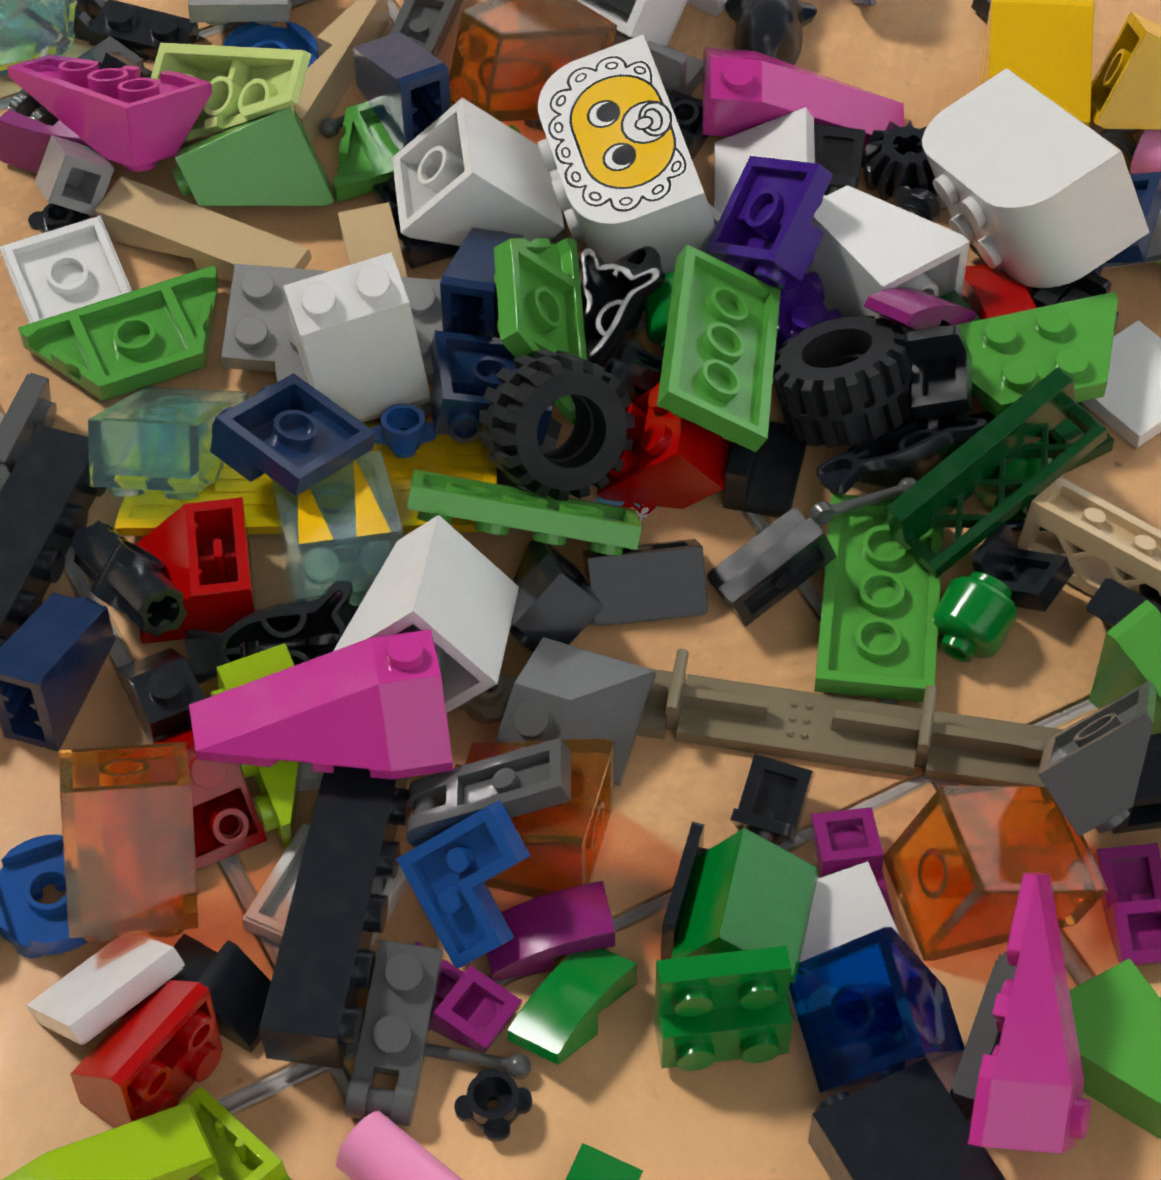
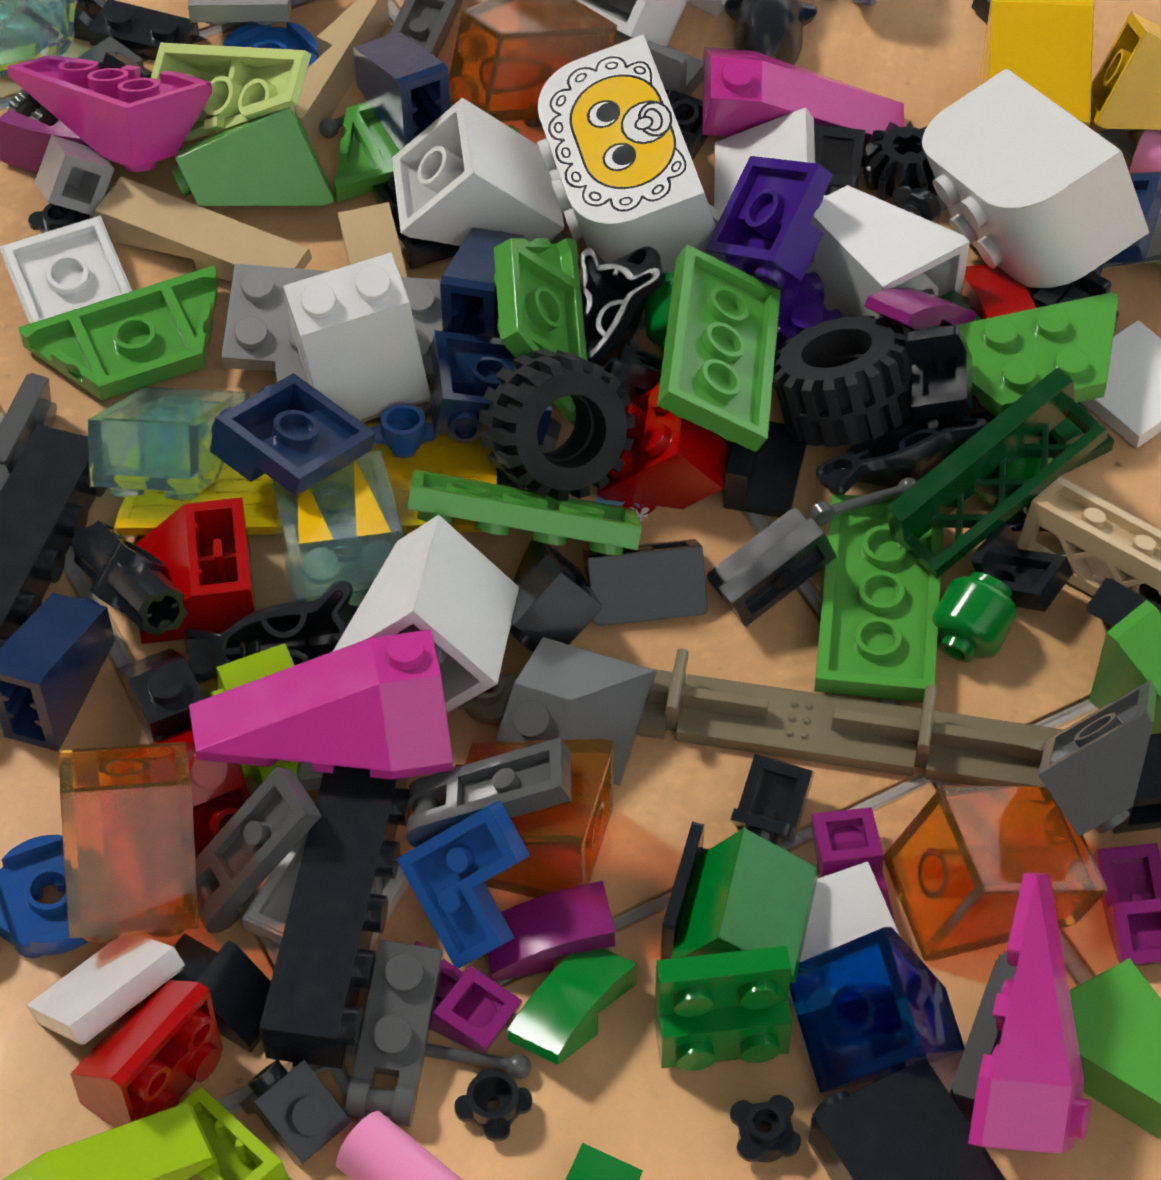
(251, 847): none -> dark grey plate
(295, 1108): none -> black bracket
(765, 1147): none -> black plate

